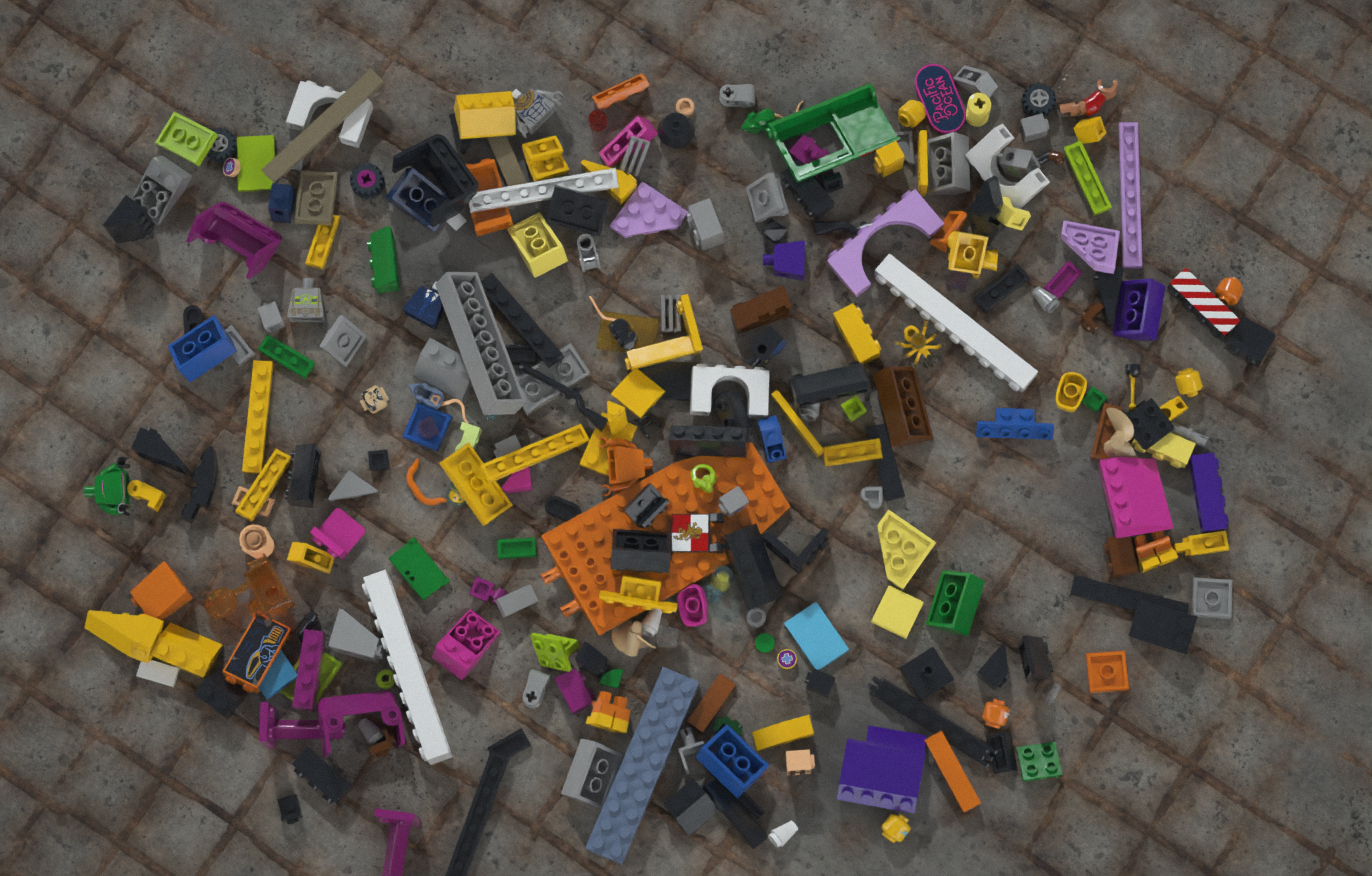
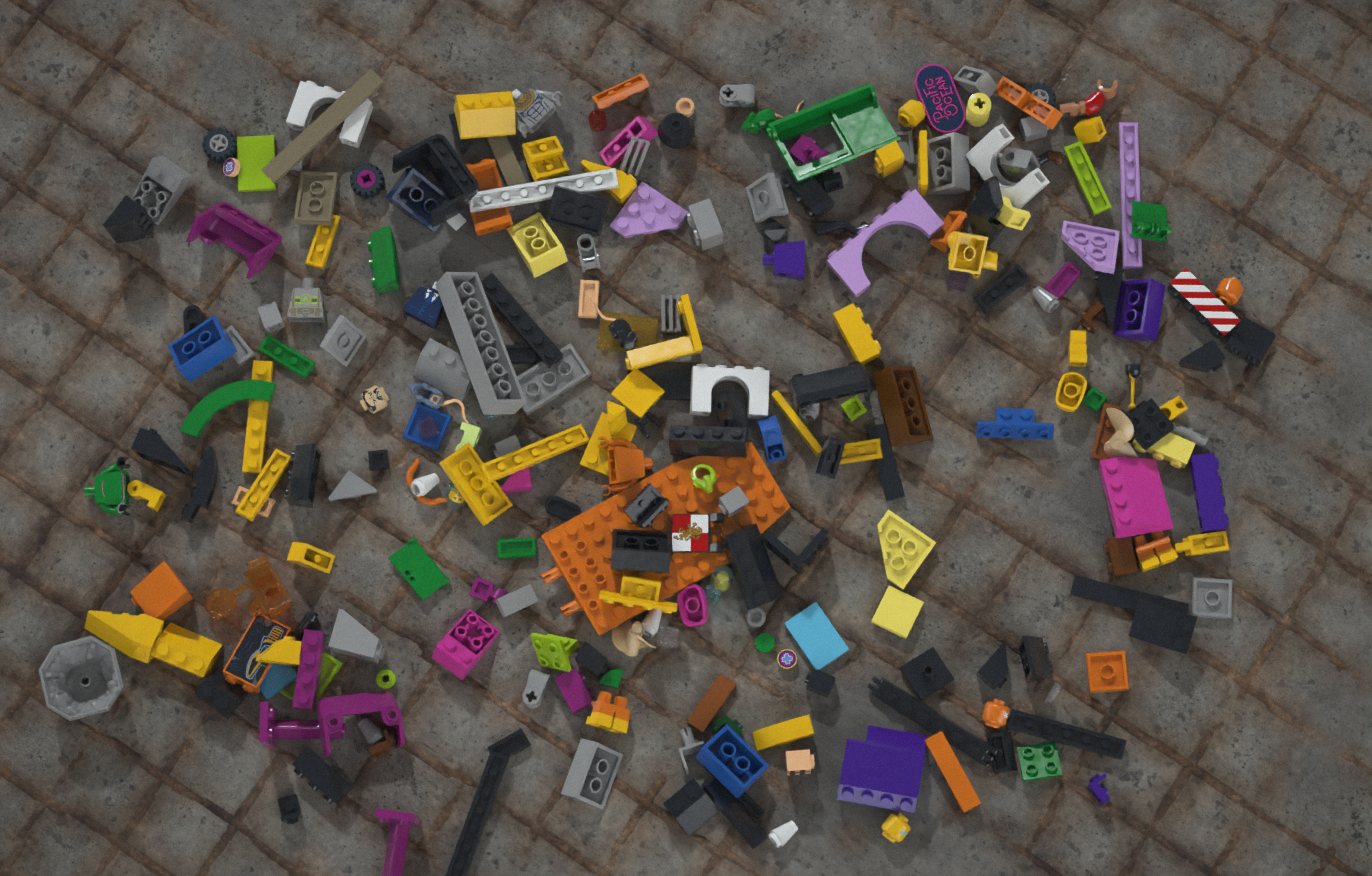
(68, 668): none -> light grey rock
(158, 673): white tile -> none
(186, 139): lime tile -> none
(222, 398): none -> green tile
(256, 541): light nougat hat -> none
(281, 200): dark blue torso -> none
(282, 652): none -> yellow slope
(338, 534): dark pink bracket -> none
(408, 669): white brick -> none
(422, 485): none -> white cone
(586, 307): none -> light nougat tile
(596, 419): black piece -> none
(642, 766): sand blue brick -> none
(761, 310): reddish brown wedge -> none
(772, 341): black torso -> none
(830, 457): none -> black plate
(872, 496): light grey tile -> none
(918, 343): animal -> none
(955, 323): white brick -> none
(955, 602): green slope -> none
(1028, 103): none -> orange slope
(1066, 734): none -> black plate
(1077, 349): none -> yellow leg
(1099, 792): none -> dark purple bracket
(1150, 221): none -> green hinge
(1188, 382): yellow head -> none
(1204, 358): none -> black slope

